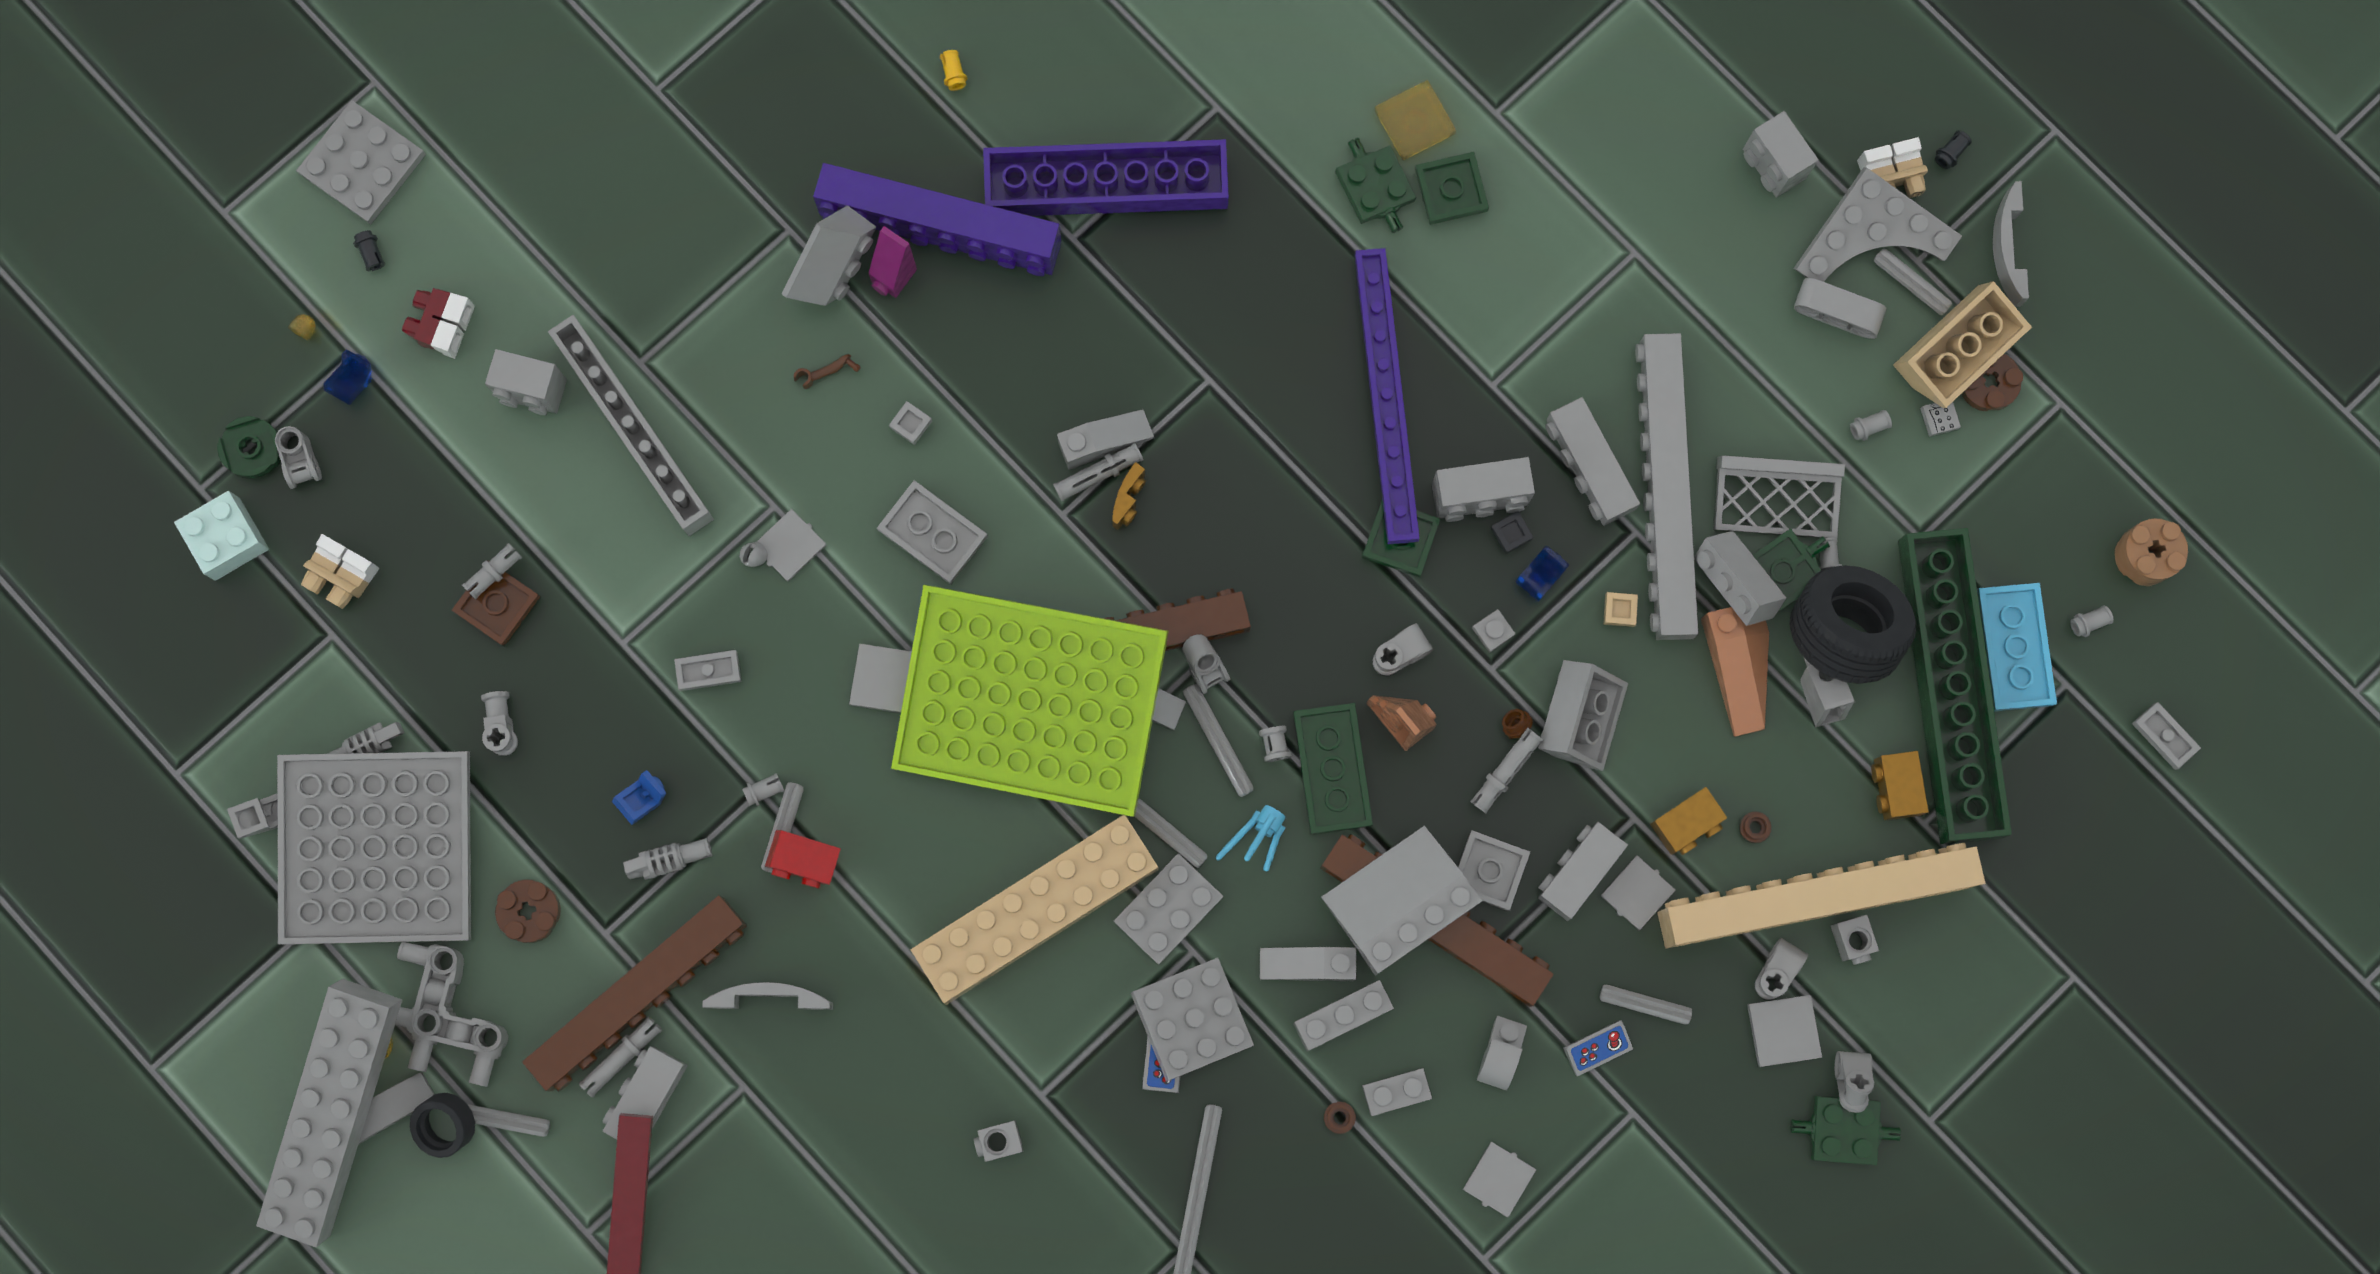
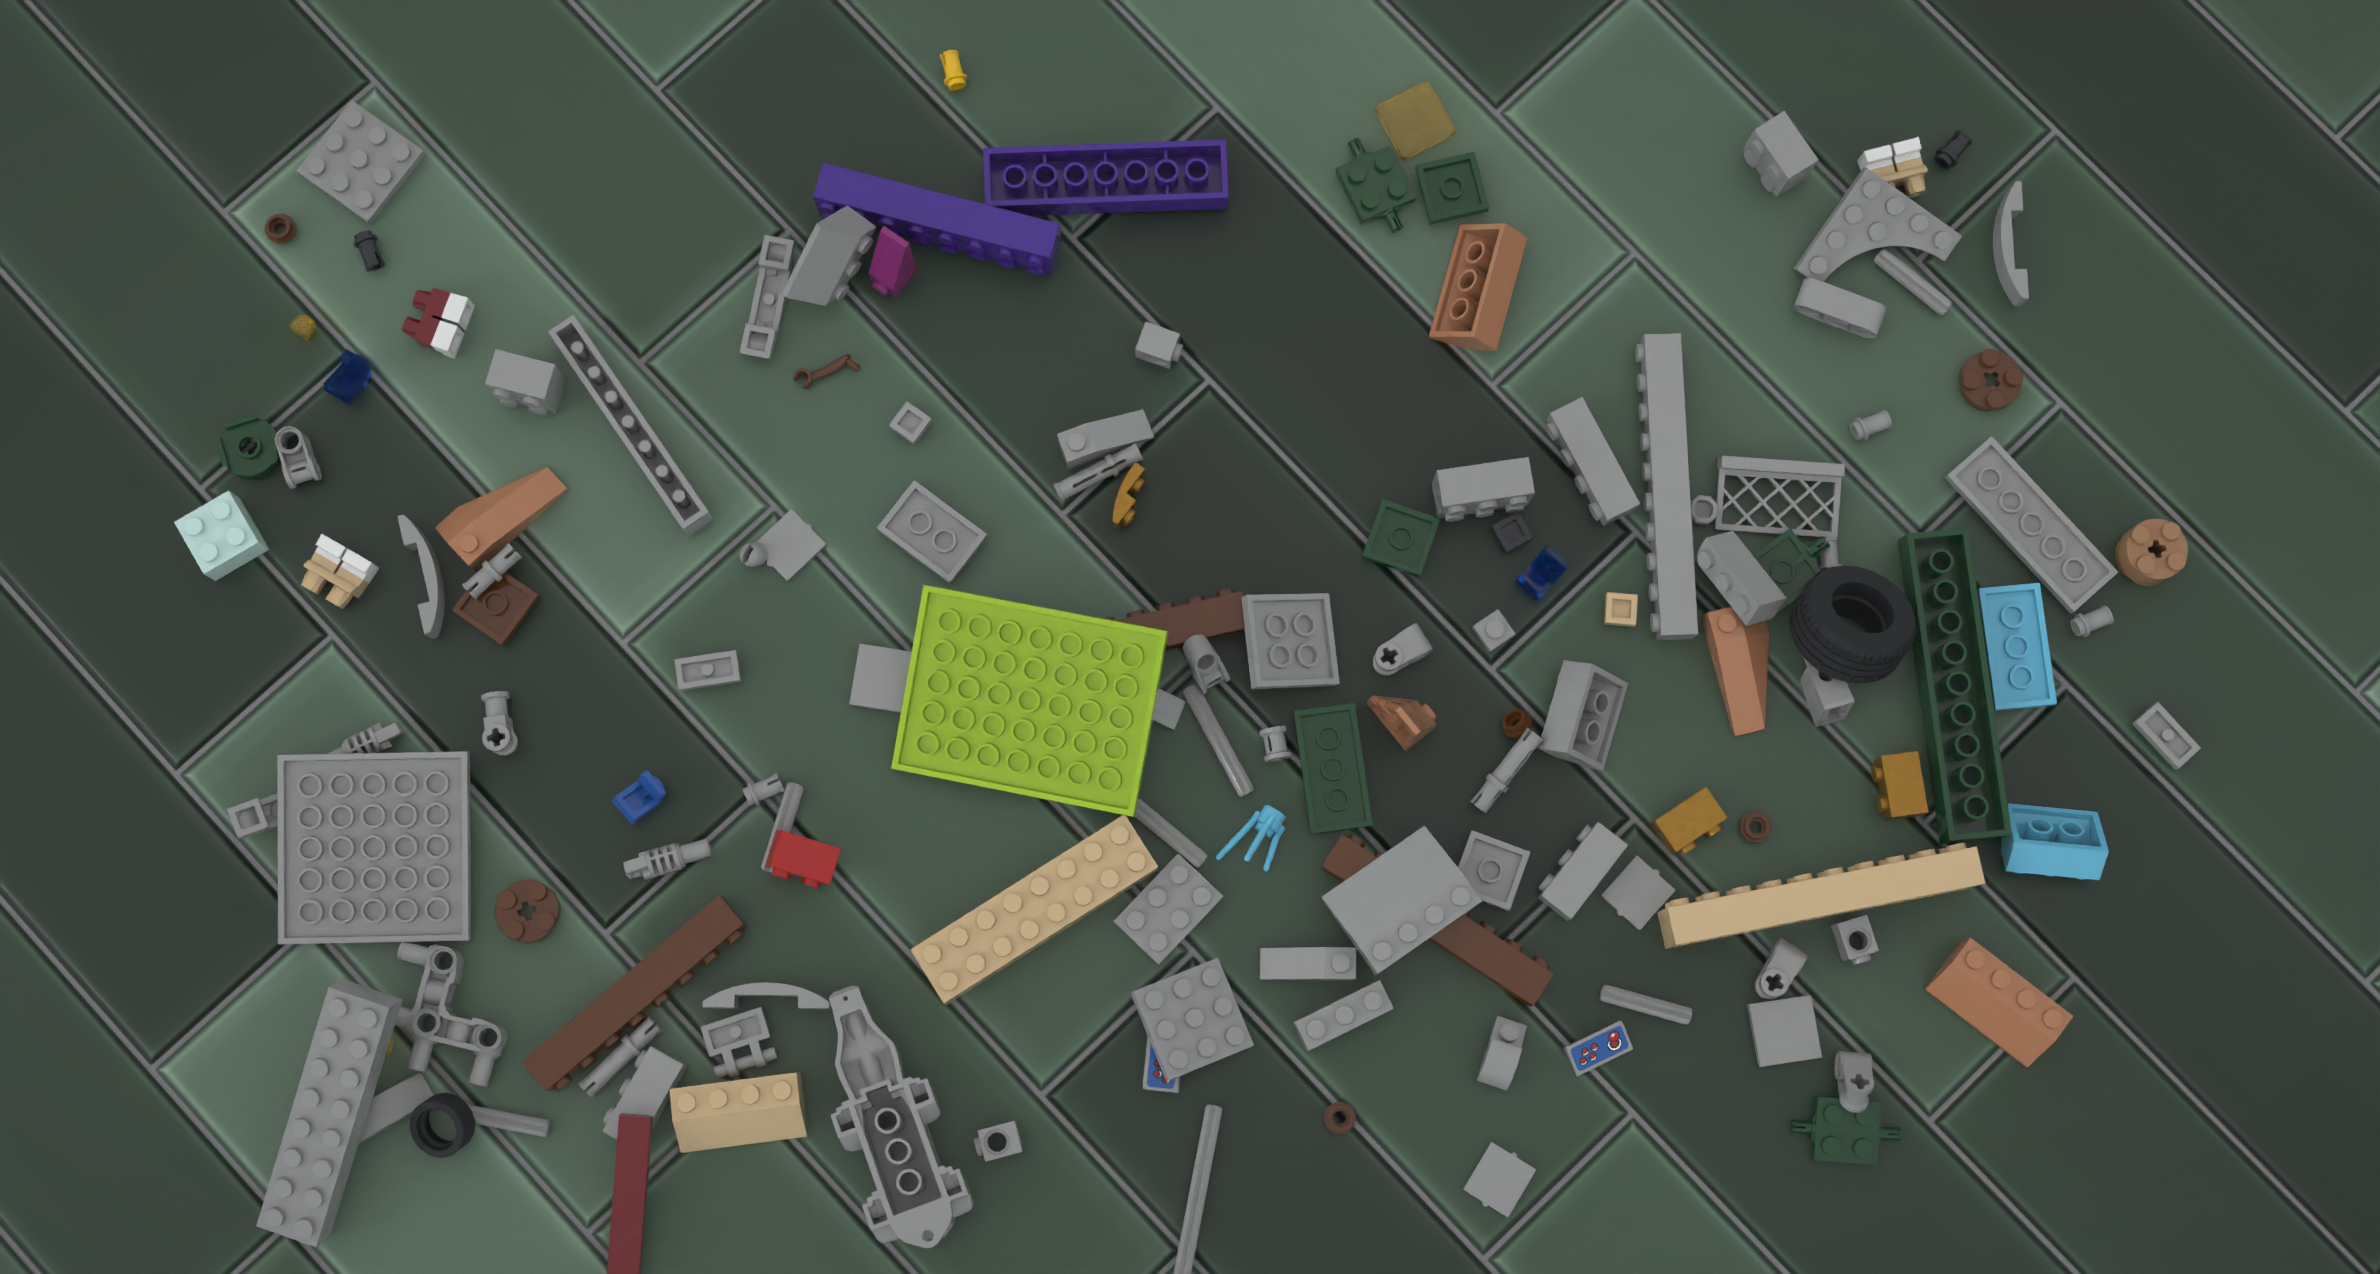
(274, 223): none -> reddish brown plate
(433, 611): none -> light grey slope
(490, 522): none -> nougat wedge
(737, 1032): none -> light grey plate
(739, 1112): none -> tan slope
(768, 301): none -> light grey slope
(890, 1123): none -> light grey animal
(1158, 345): none -> light grey brick
(1290, 640): none -> light grey plate
(1386, 396): dark purple plate -> none
(1397, 1092): light grey plate -> none
(1478, 286): none -> nougat slope
(1703, 510): none -> light grey tile
(1939, 419): light grey tile -> none
(1963, 345): tan slope -> none
(1998, 1002): none -> nougat slope
(2031, 525): none -> light grey plate
(2054, 842): none -> medium azure slope

